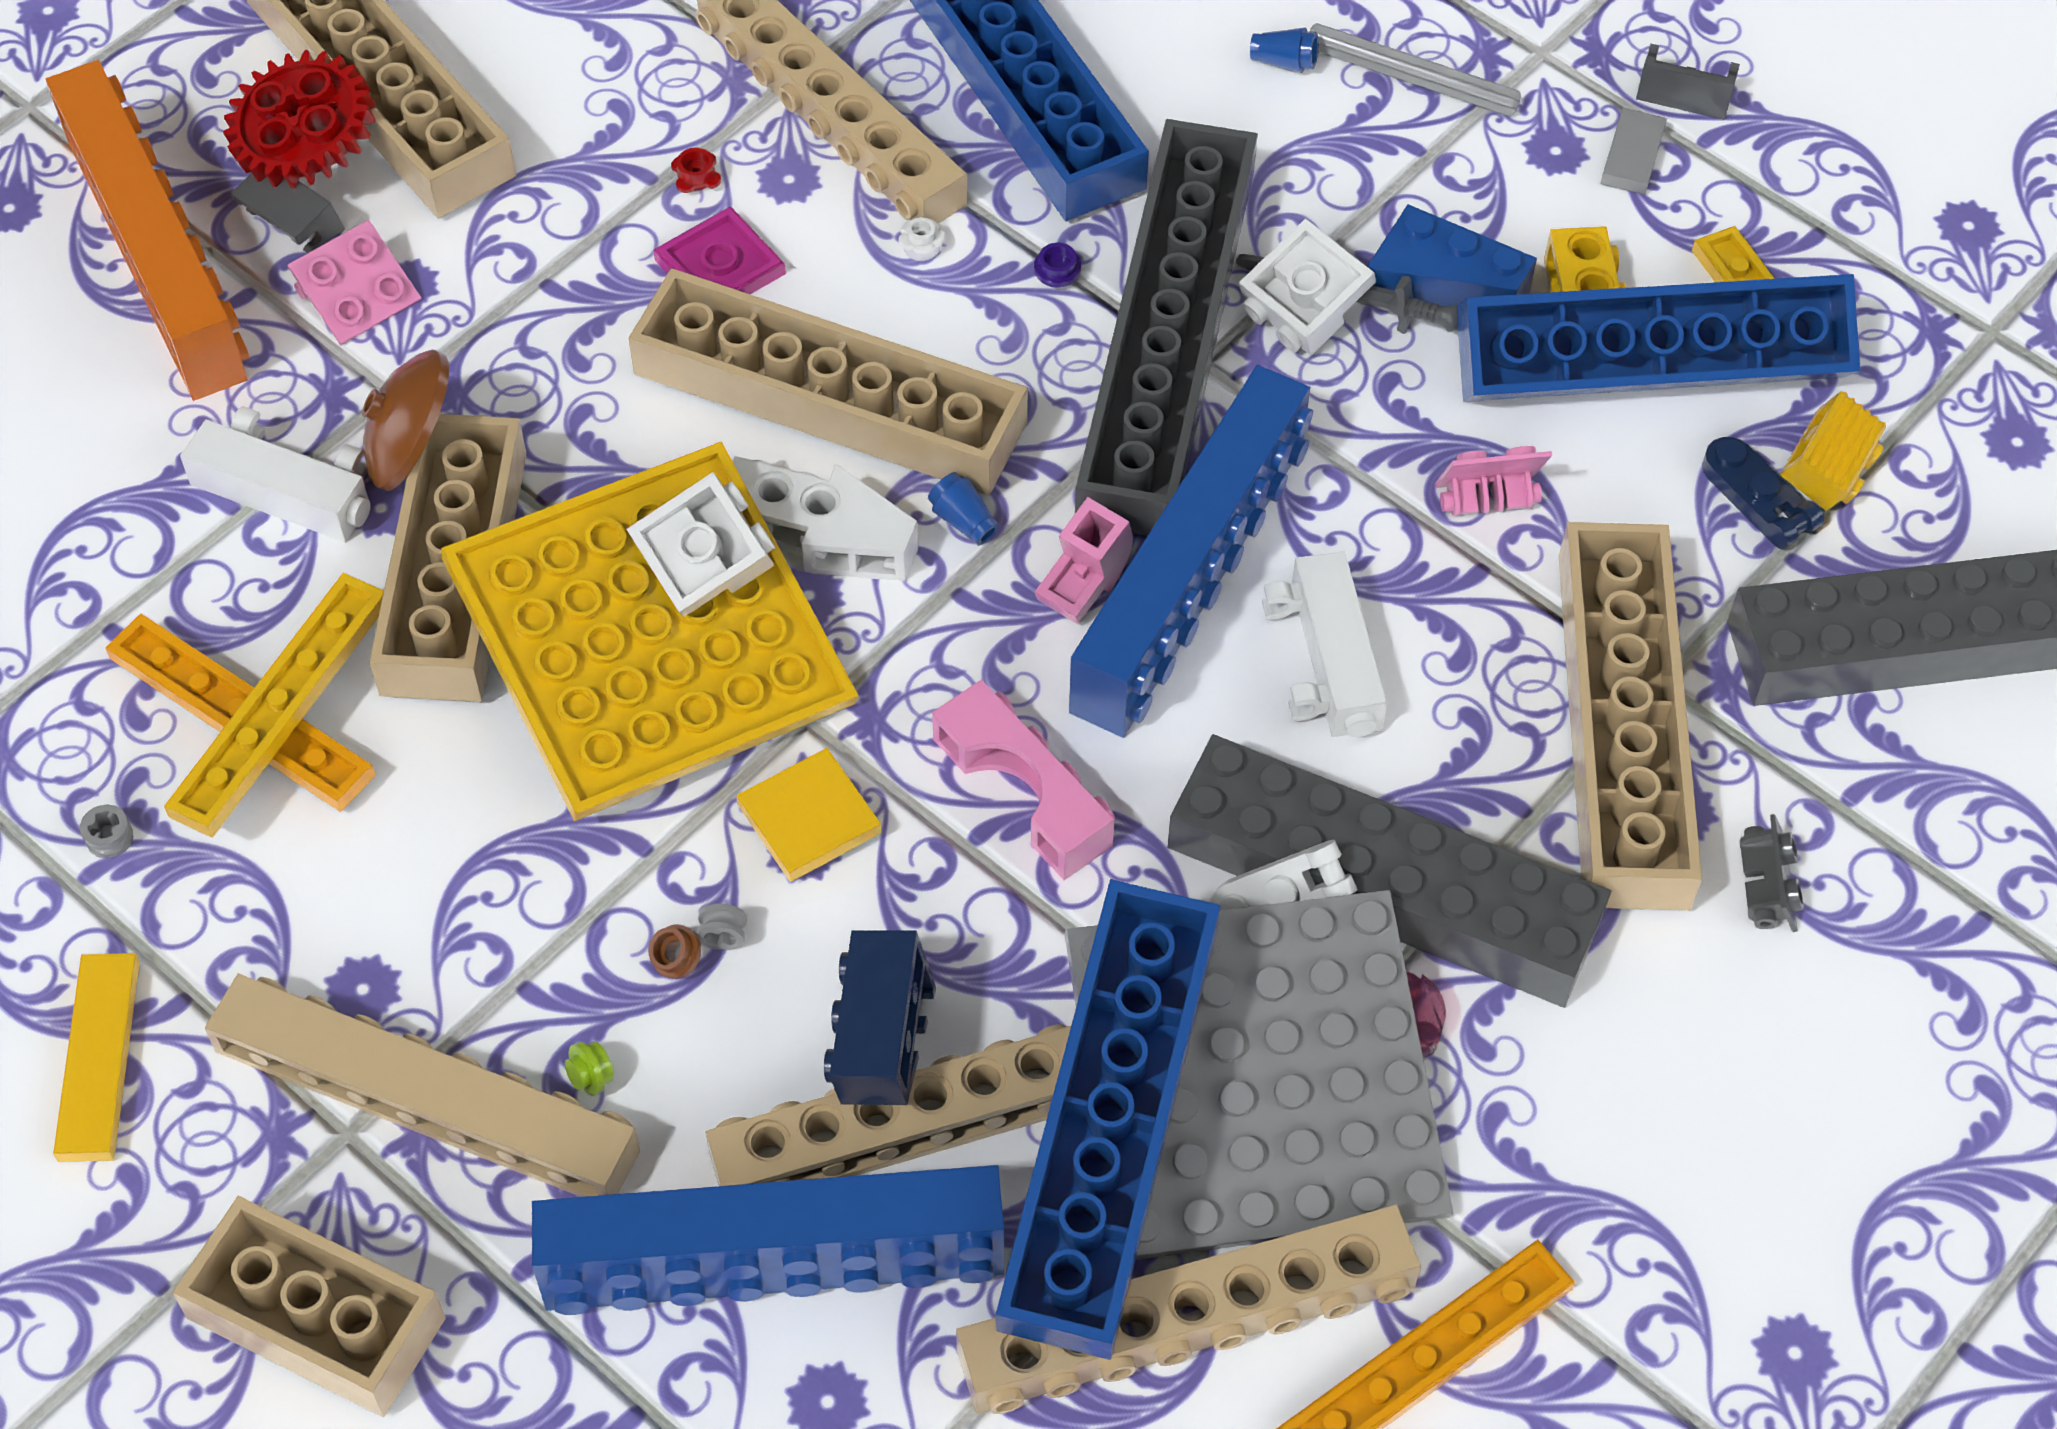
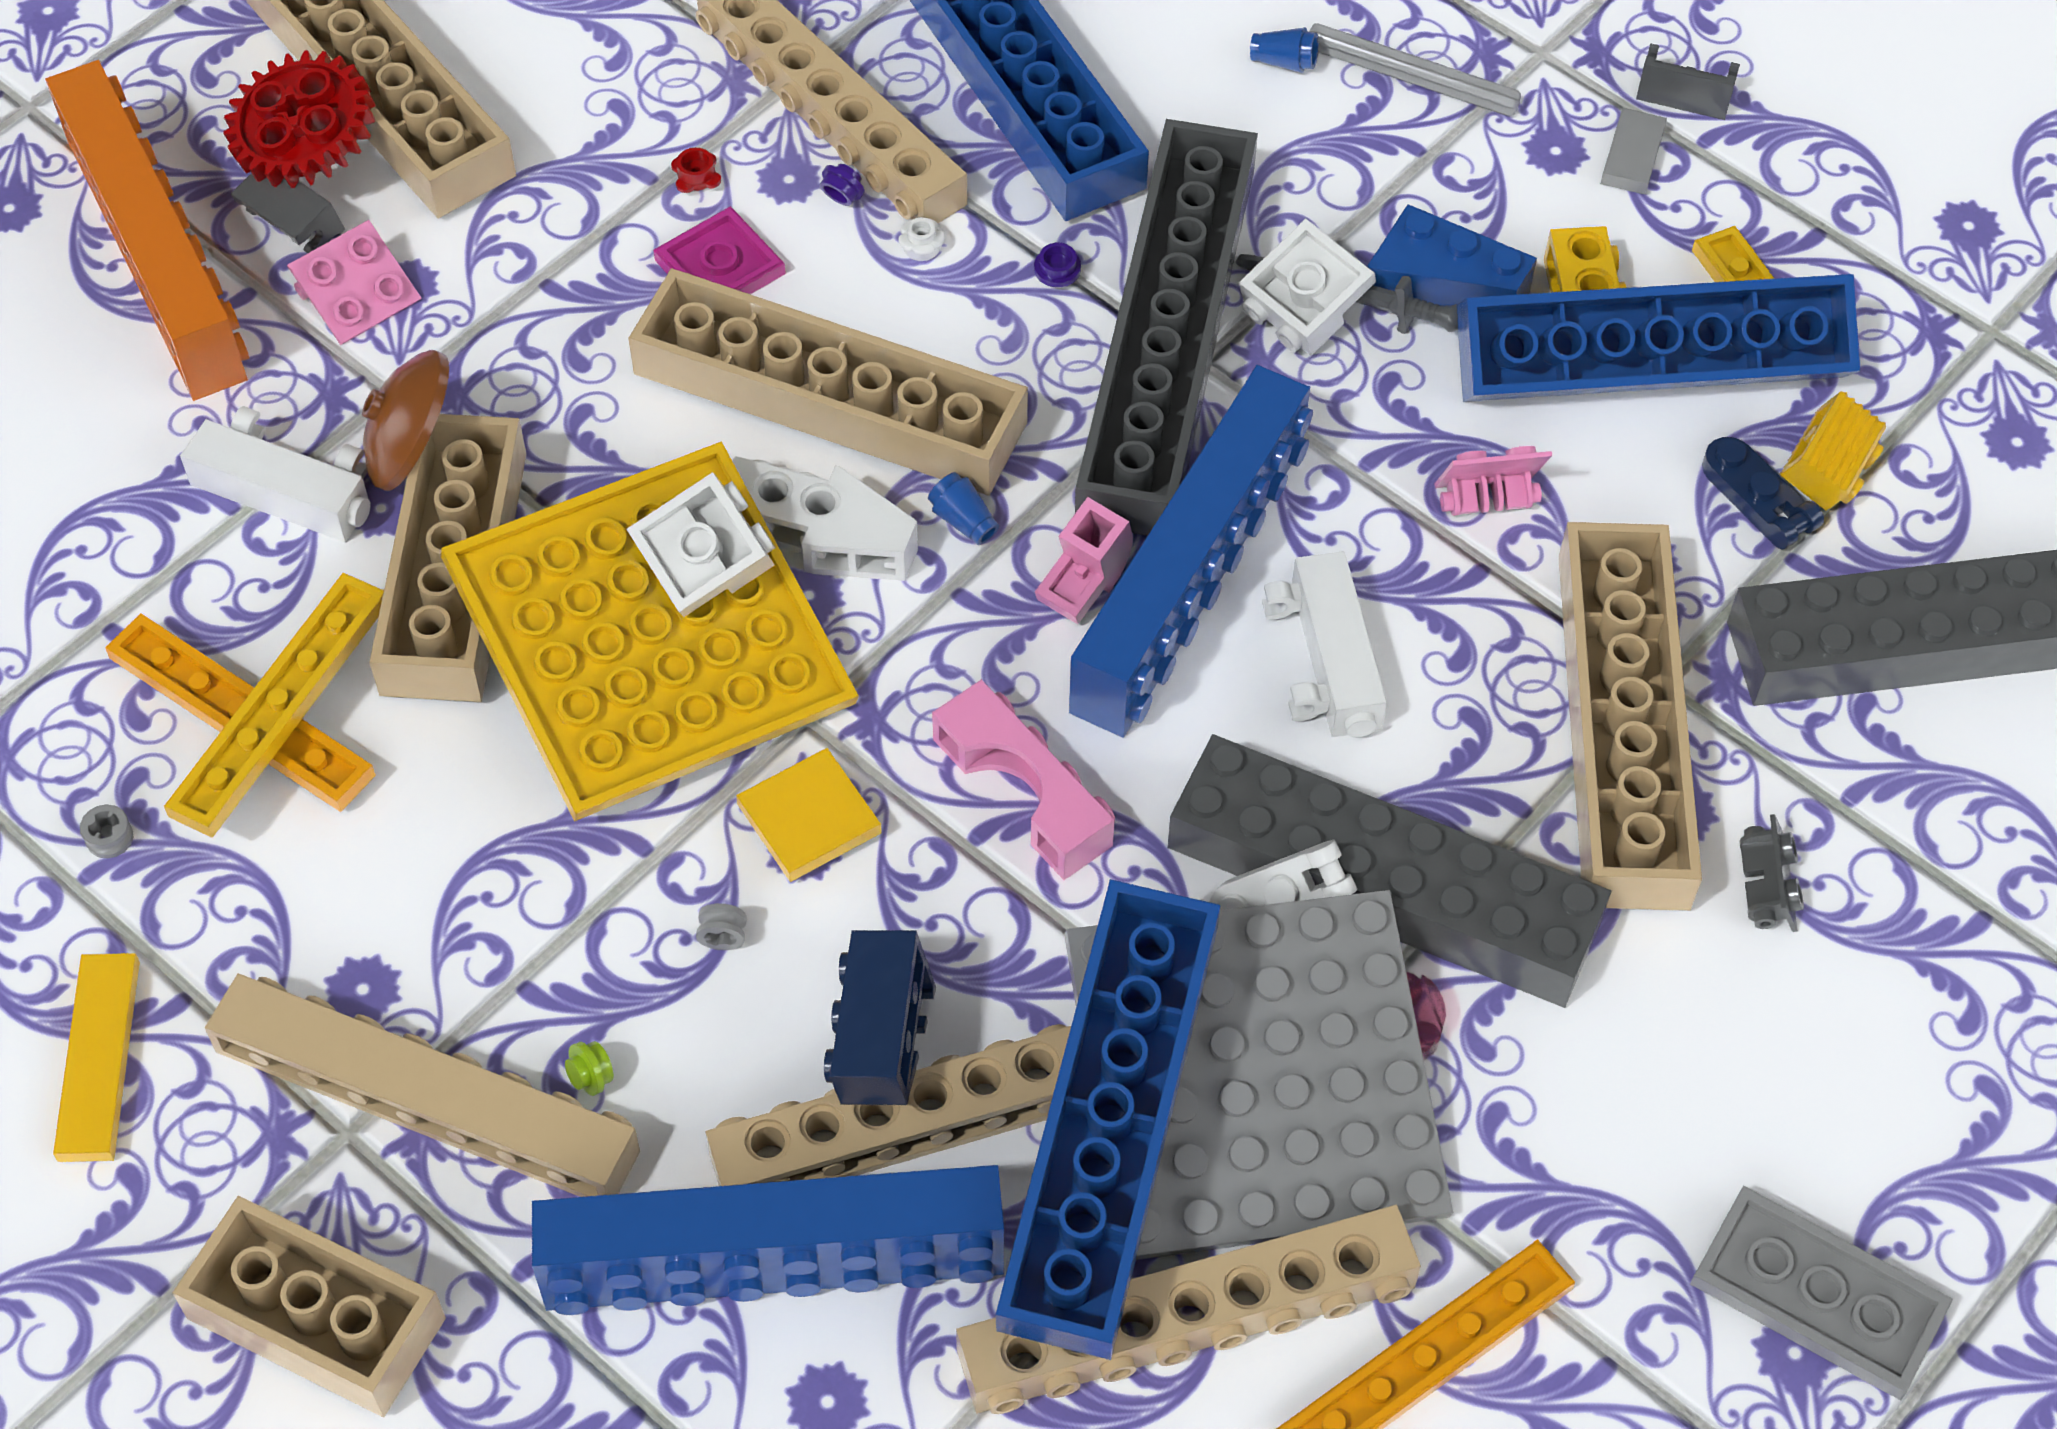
(663, 949): dark orange plate -> none
(842, 184): none -> dark purple plate
(1822, 1292): none -> light grey plate

